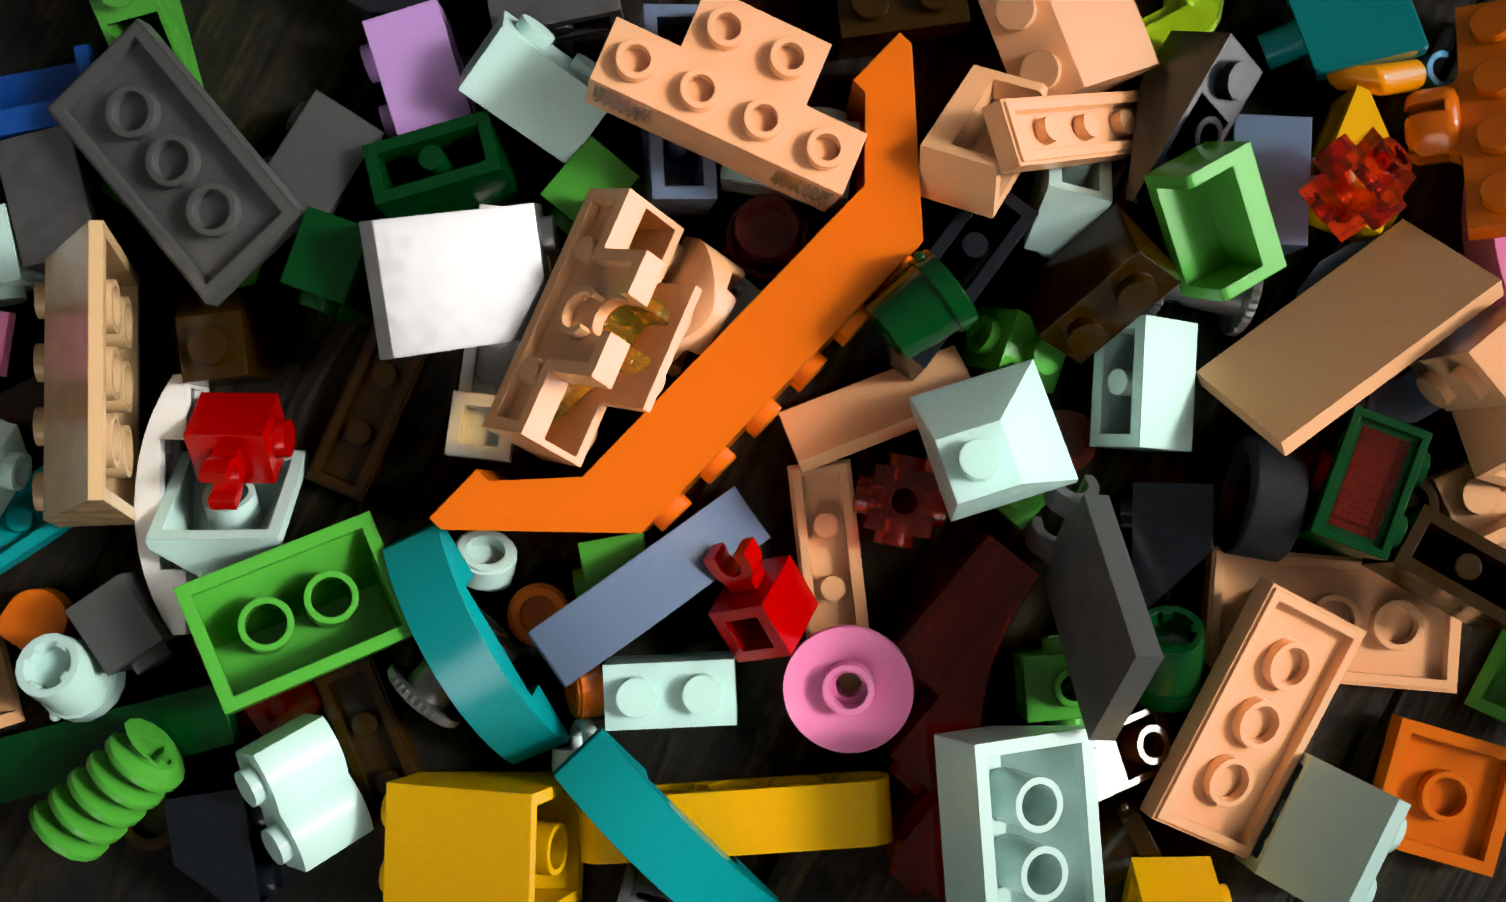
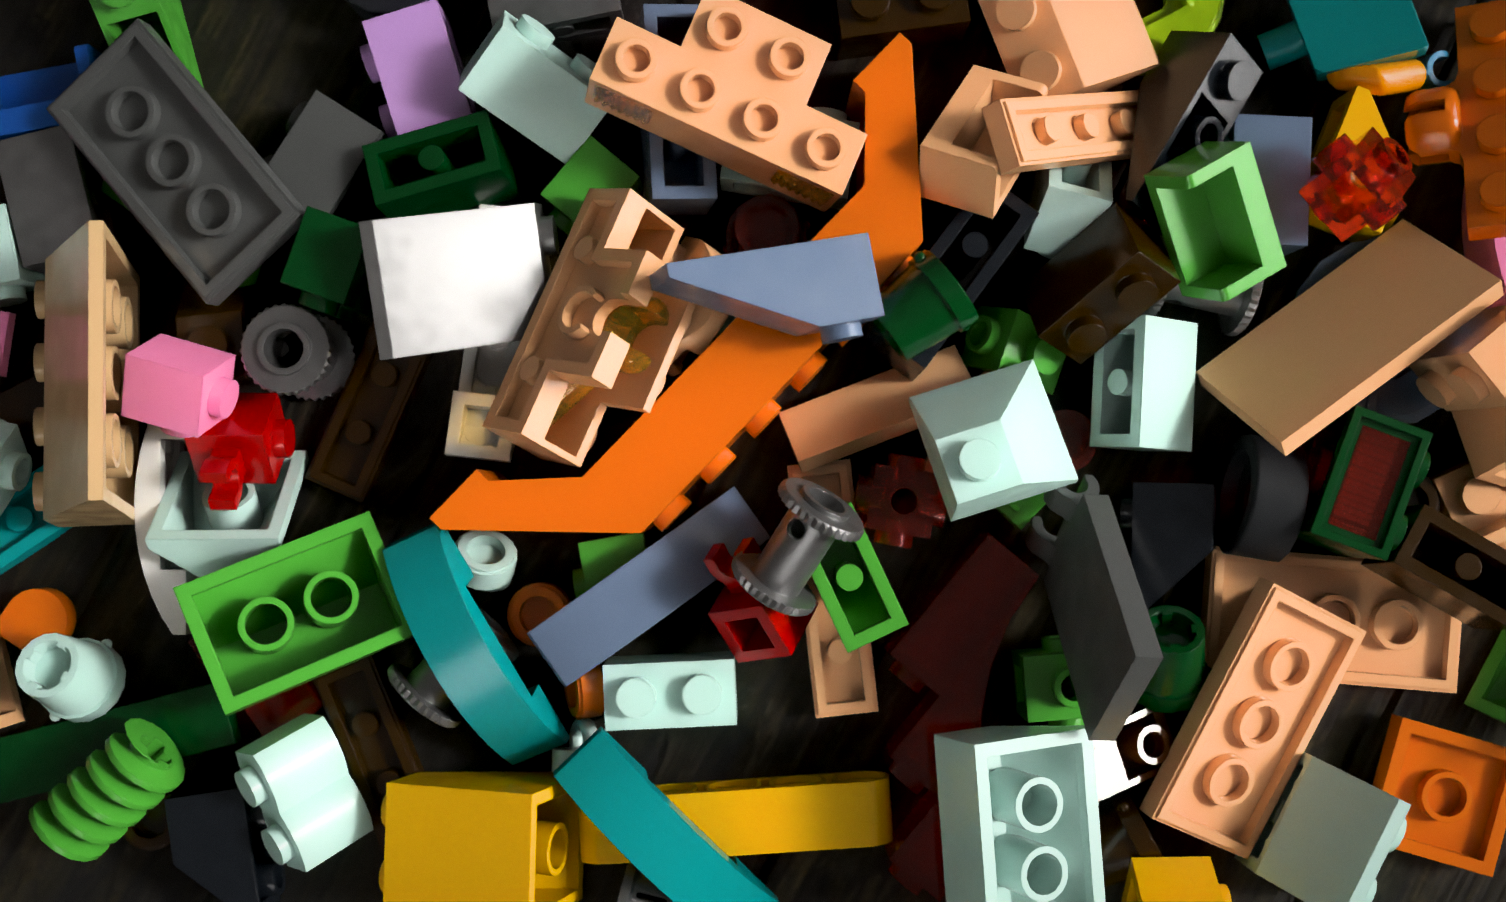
(123, 625): dark grey brick -> none
(179, 386): none -> bright pink brick
(273, 345): none -> flat silver hose
(790, 288): none -> sand blue slope
(797, 547): none -> flat silver hose
(843, 718): bright pink dish -> none
(857, 593): none -> bright green slope

